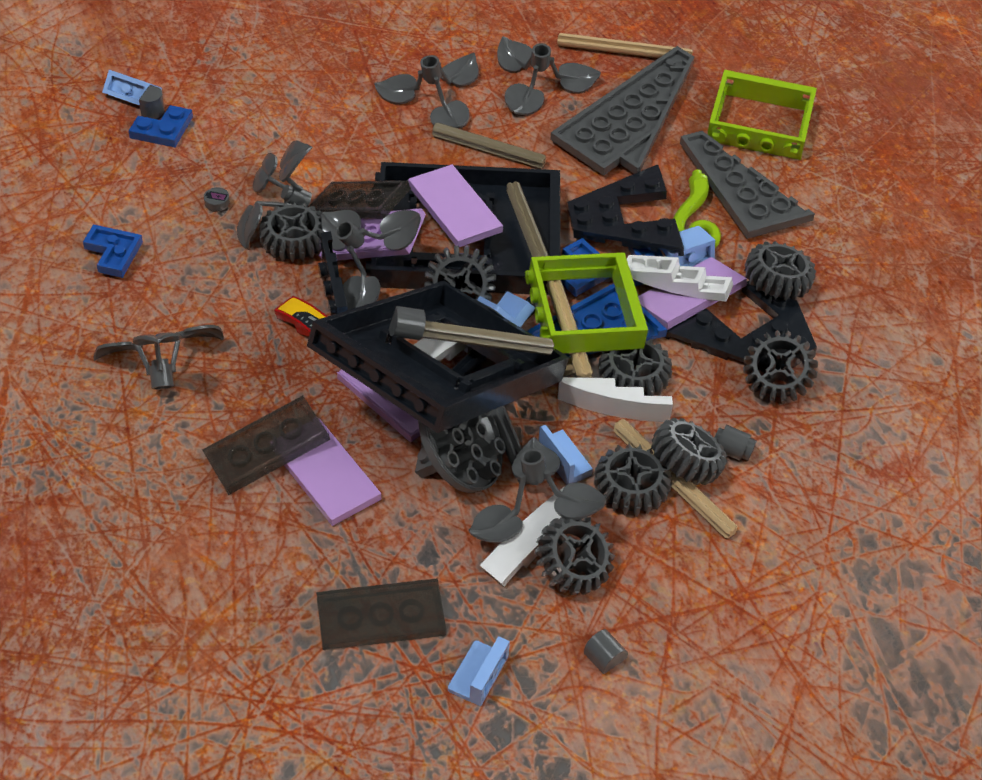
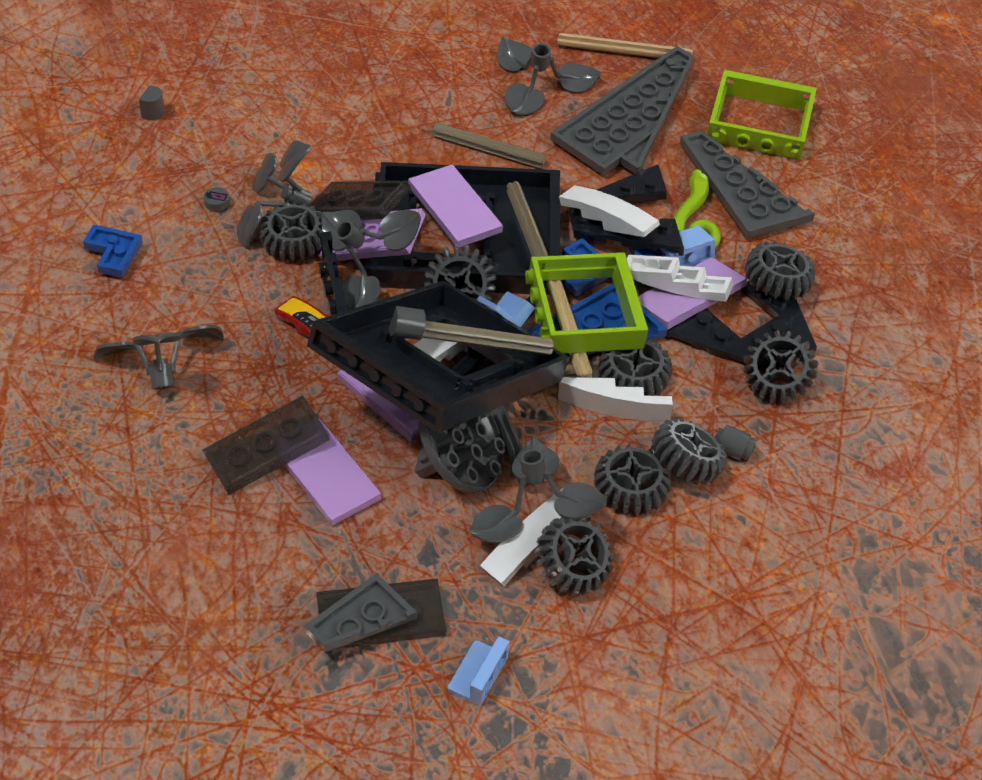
(125, 87): light blue panel -> none
(164, 131): blue plate -> none
(359, 614): none -> dark grey wing
(461, 72): dark grey plant -> none
(572, 463): light blue panel -> none
(605, 651): dark grey brick -> none
(612, 211): none -> white slope
(687, 490): tan axle -> none

